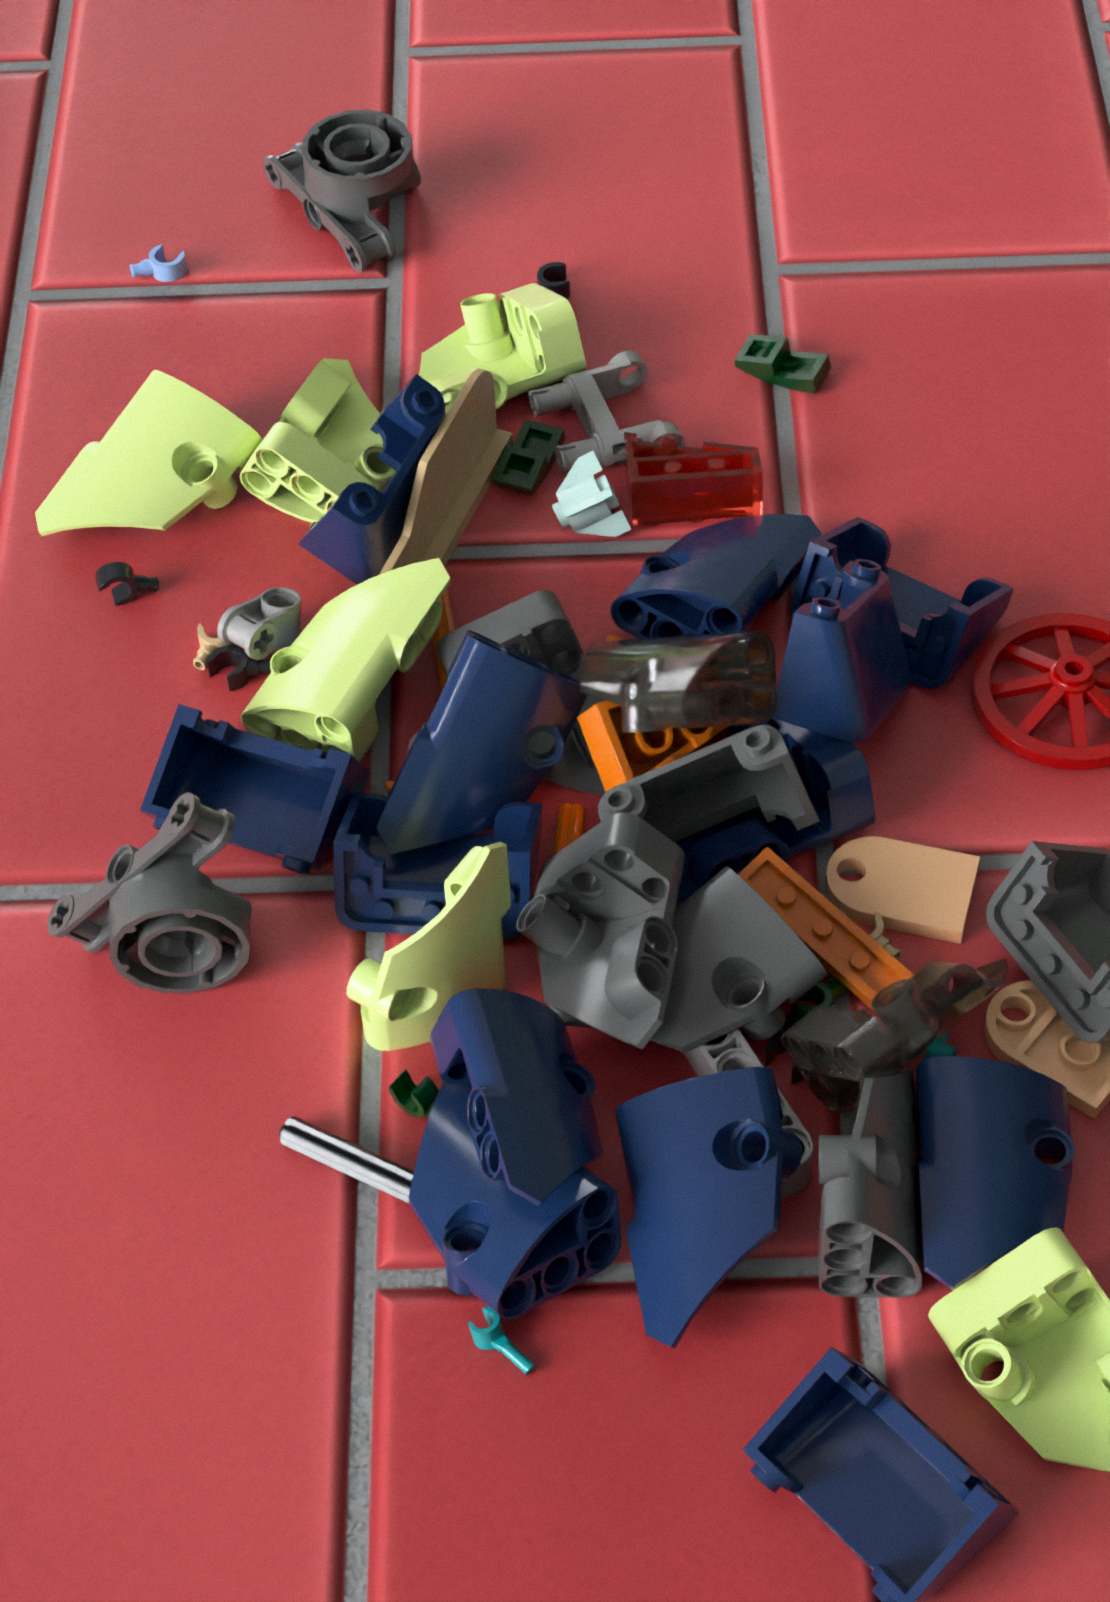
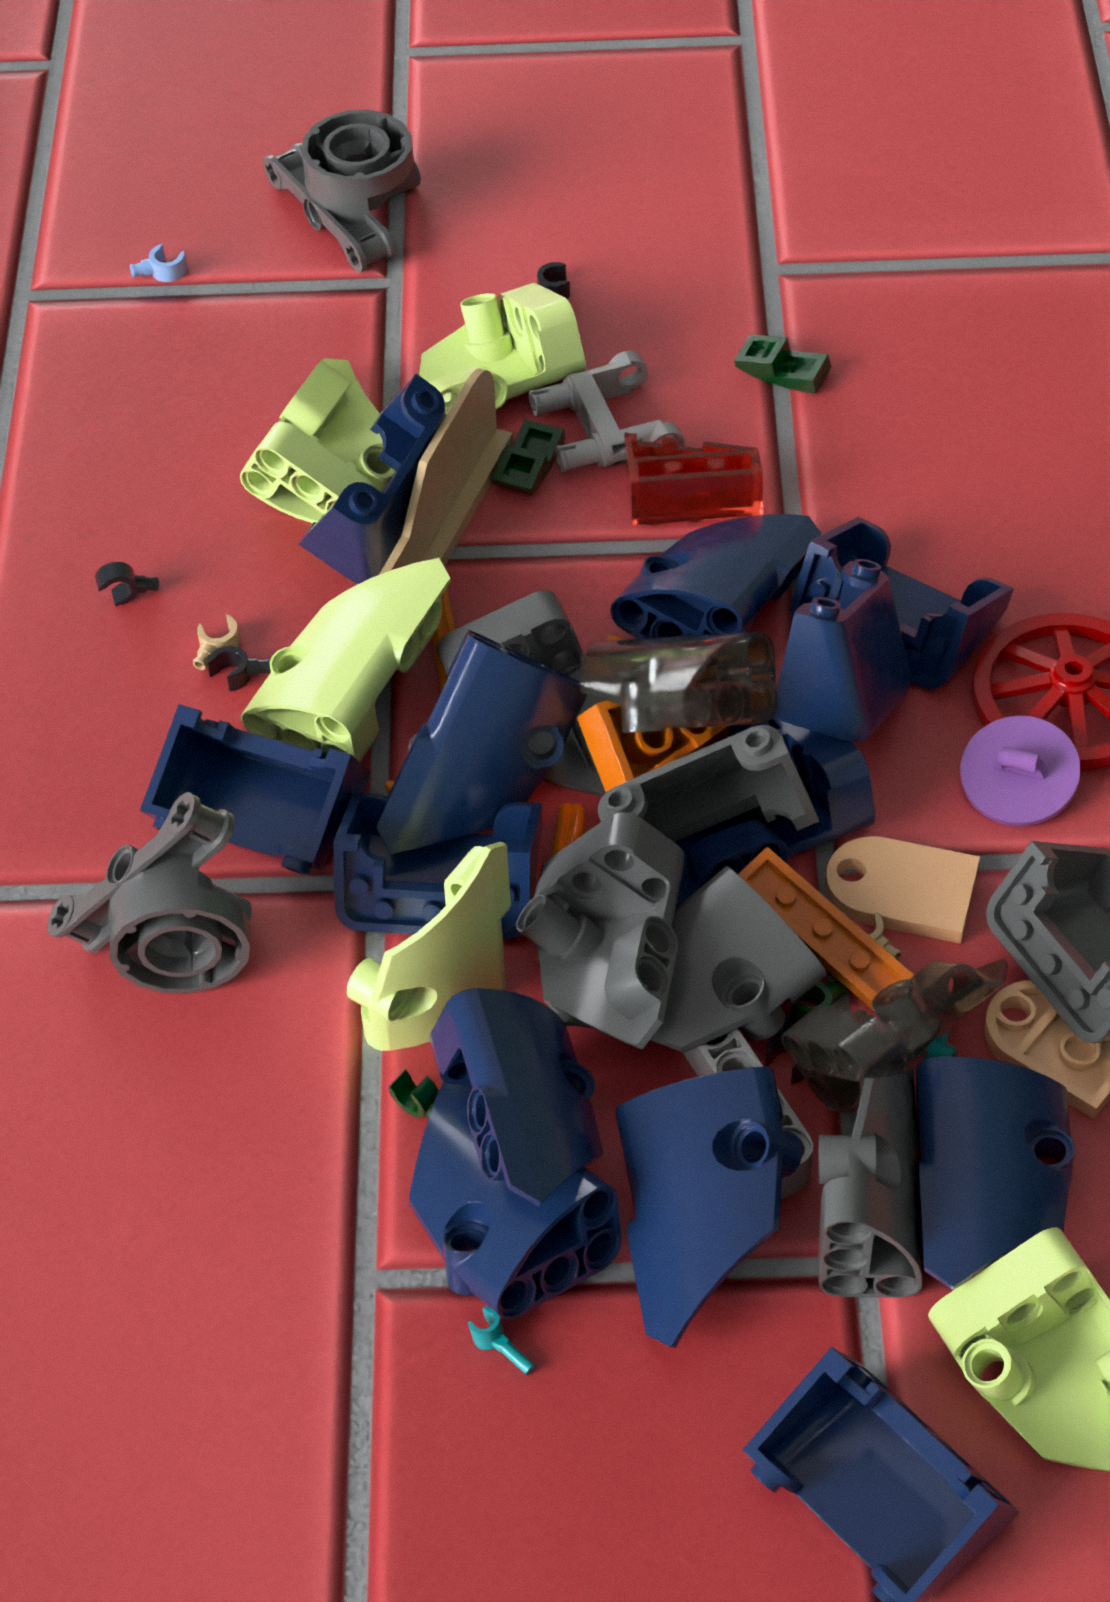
(153, 463): yellowish green panel -> none
(263, 622): light grey piece -> none
(347, 1157): axle -> none
(588, 501): light aqua brick -> none
(1020, 771): none -> medium lavender shield

